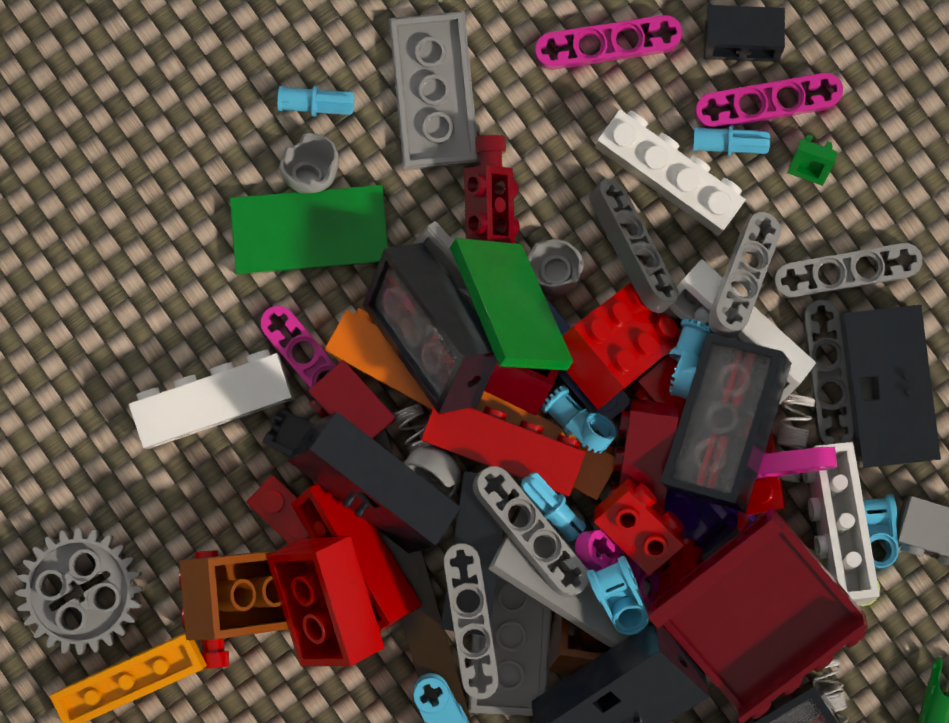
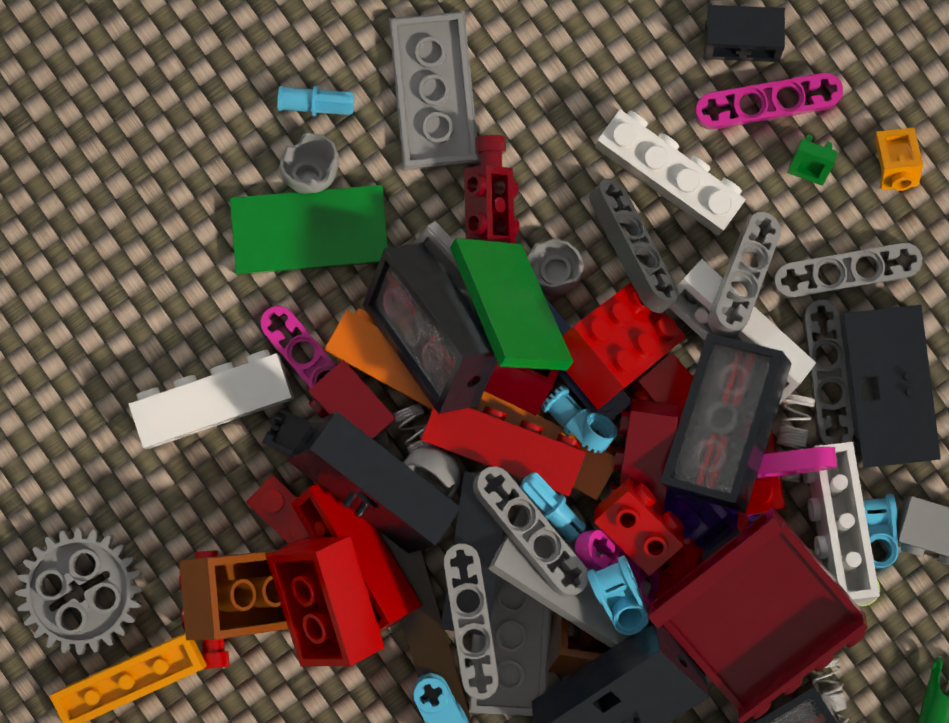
(609, 48): dark pink beam -> none
(688, 354): medium azure connector -> none
(731, 140): medium azure axle -> none
(899, 159): none -> light orange bracket

